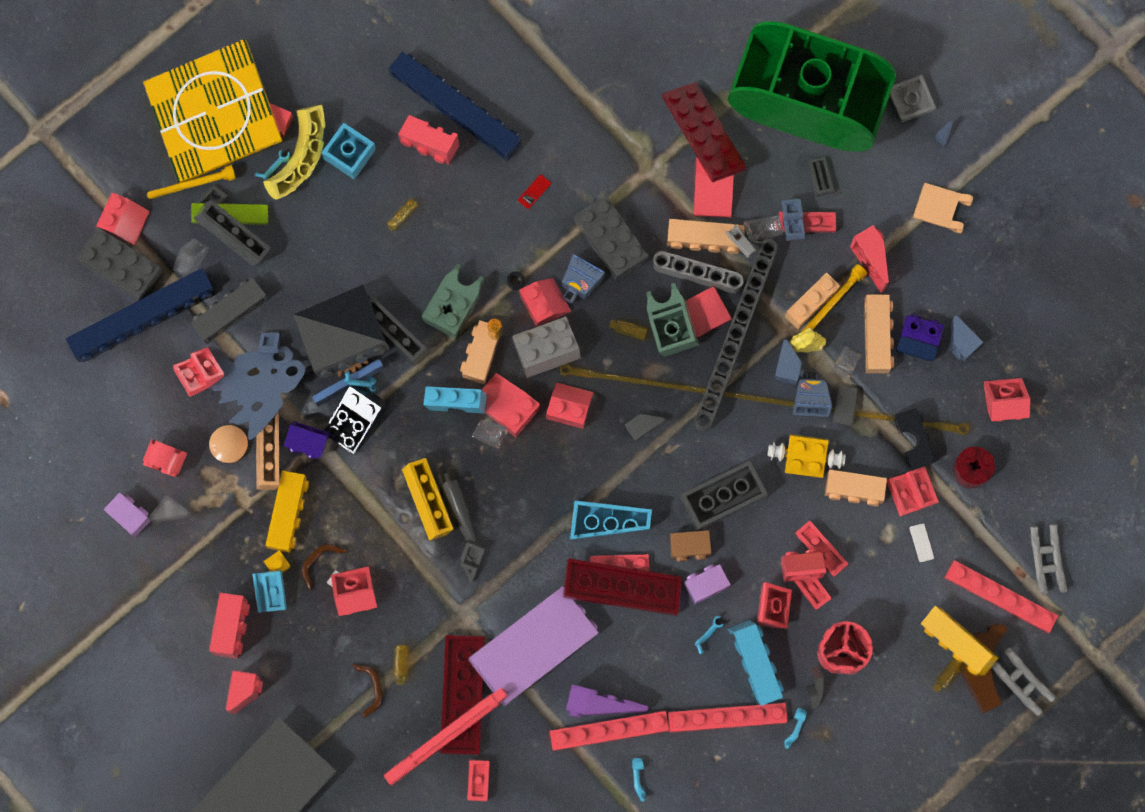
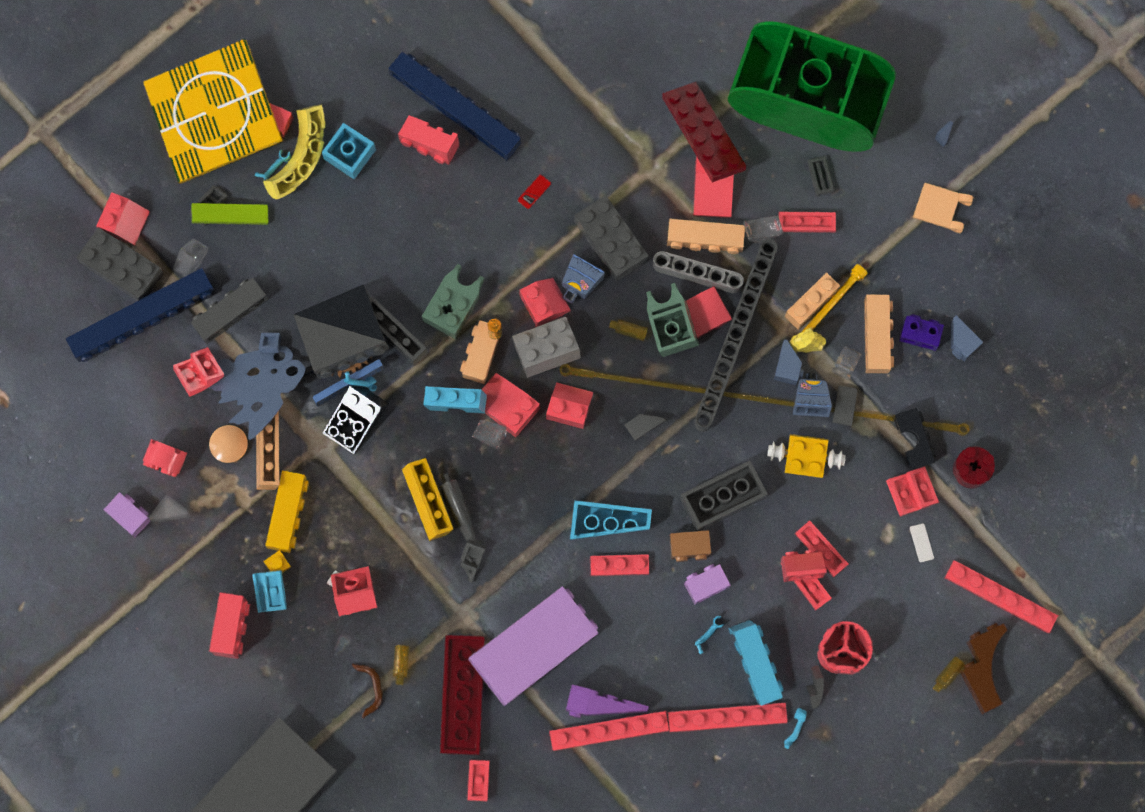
(226, 174): yellow piece -> none
(232, 232): dark grey brick -> none
(242, 690): coral slope -> none
(306, 440): dark purple brick -> none
(313, 557): reddish brown animal -> none
(401, 214): clear yellow axle -> none
(445, 736): coral piece -> none
(514, 286): black bush -> none
(622, 587): dark red plate -> none
(637, 764): medium azure piece -> none
(743, 243): light grey bar -> none
(774, 606): coral slope -> none
(793, 219): sand blue slope -> none
(855, 487): light nougat brick -> none
(870, 251): coral slope -> none
(911, 99): light grey plate -> none
(916, 349): dark blue slope -> none
(959, 641): yellow brick -> none
(1007, 399): coral slope -> none
(1034, 682): light grey piece -> none
(1053, 548): light grey piece -> none

